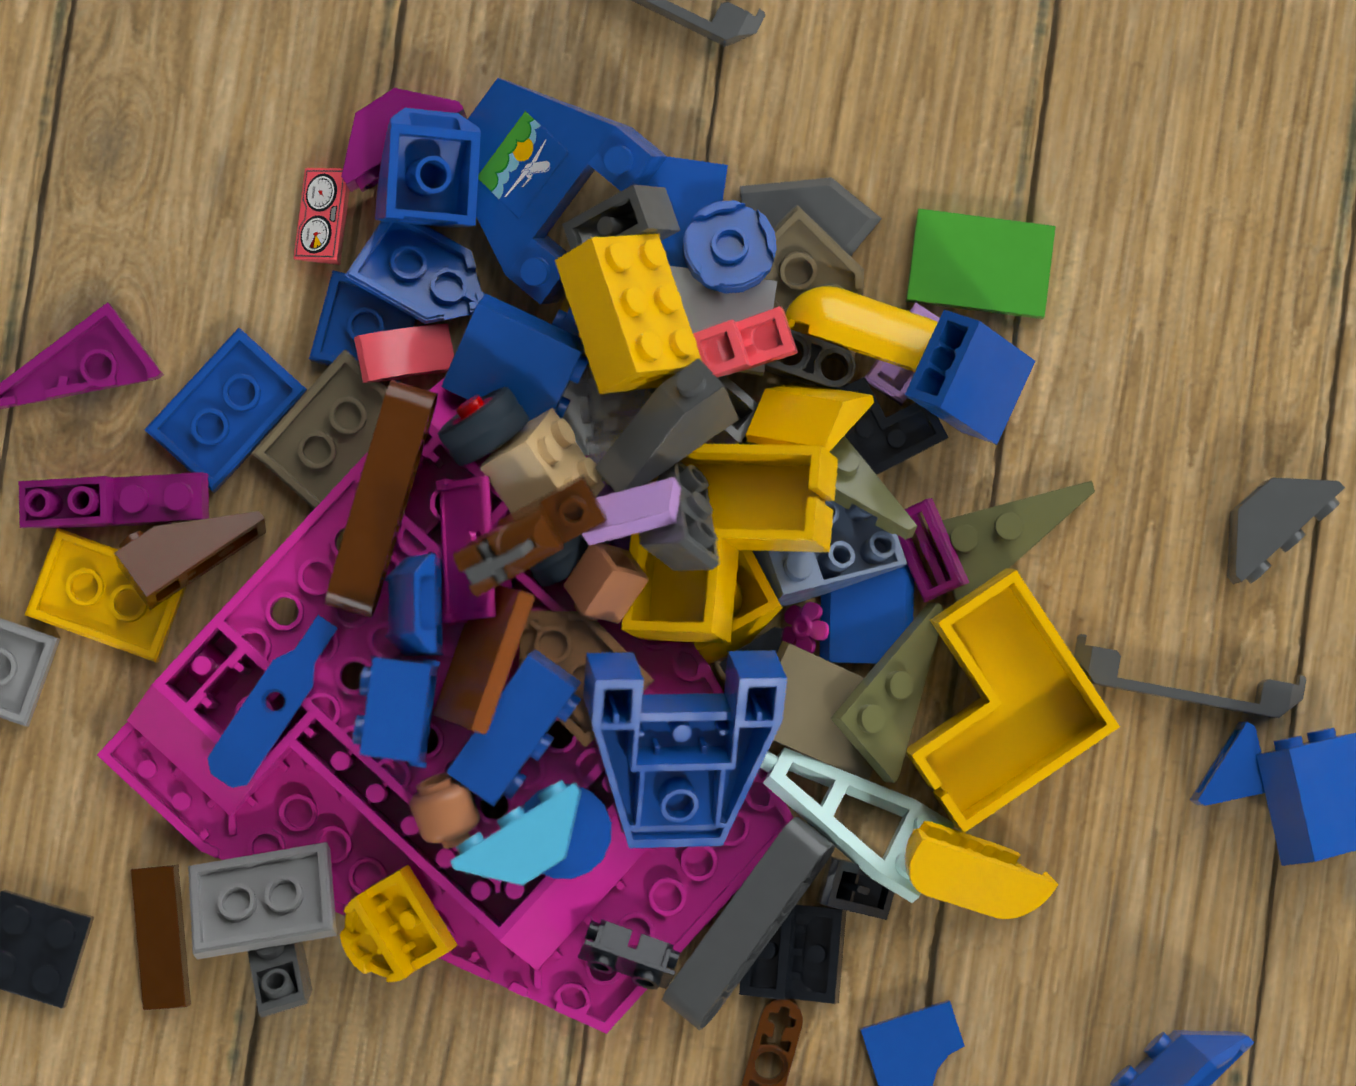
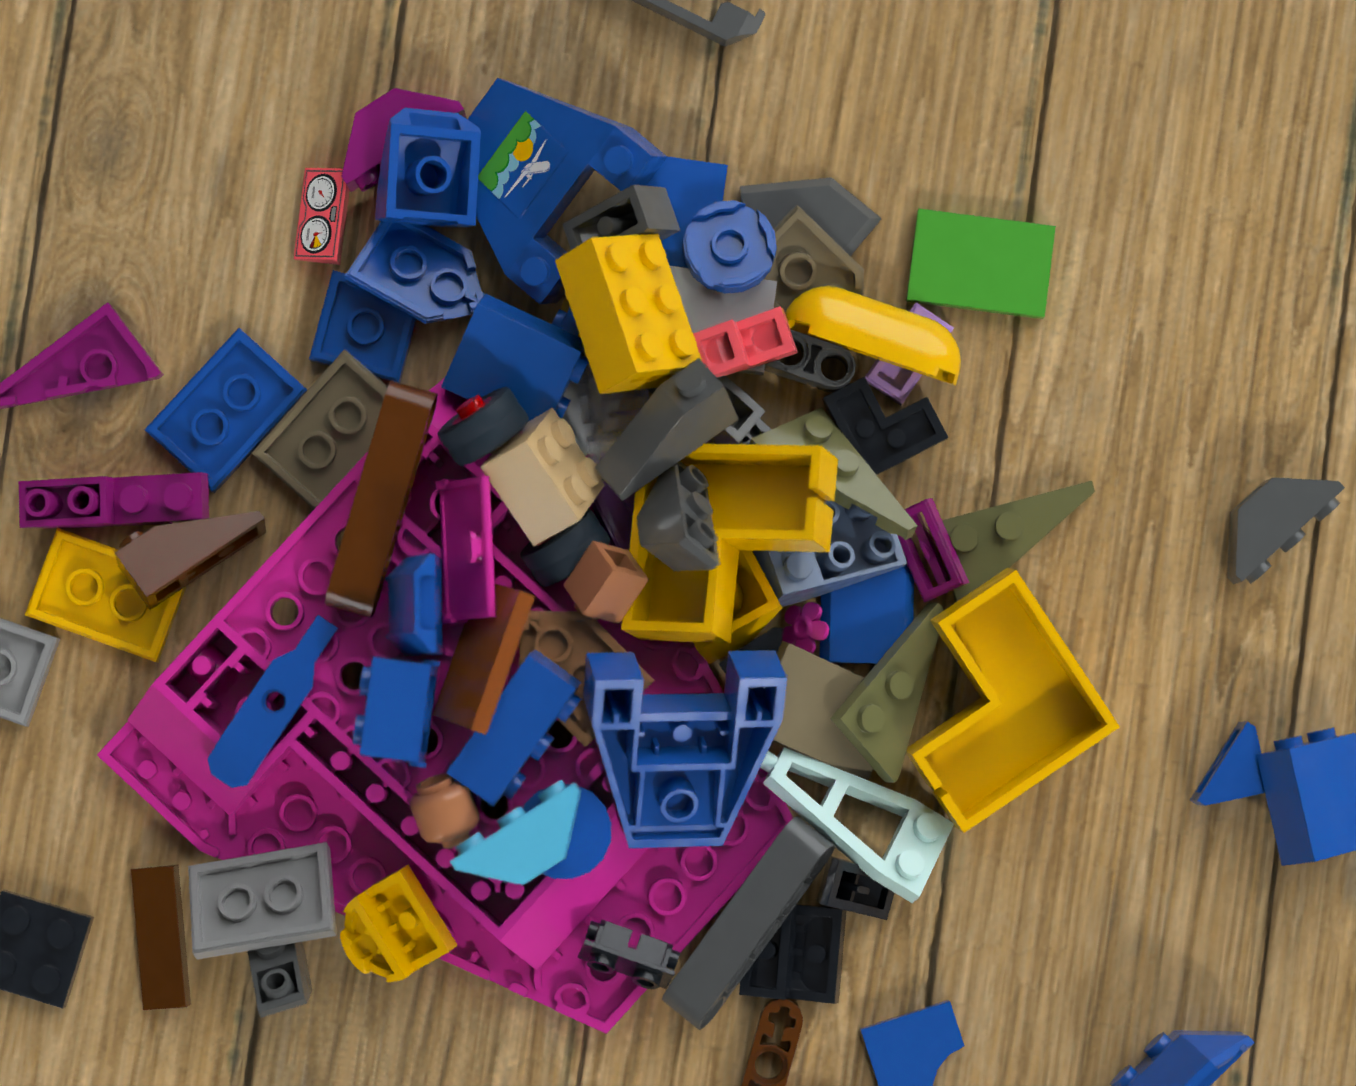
(404, 352): coral slope -> none
(529, 535): reddish brown plate -> none
(636, 510): lavender tile -> none
(806, 415): yellow slope -> none
(970, 377): blue brick -> none
(973, 873): yellow brick -> none
(1271, 699): dark grey piece -> none

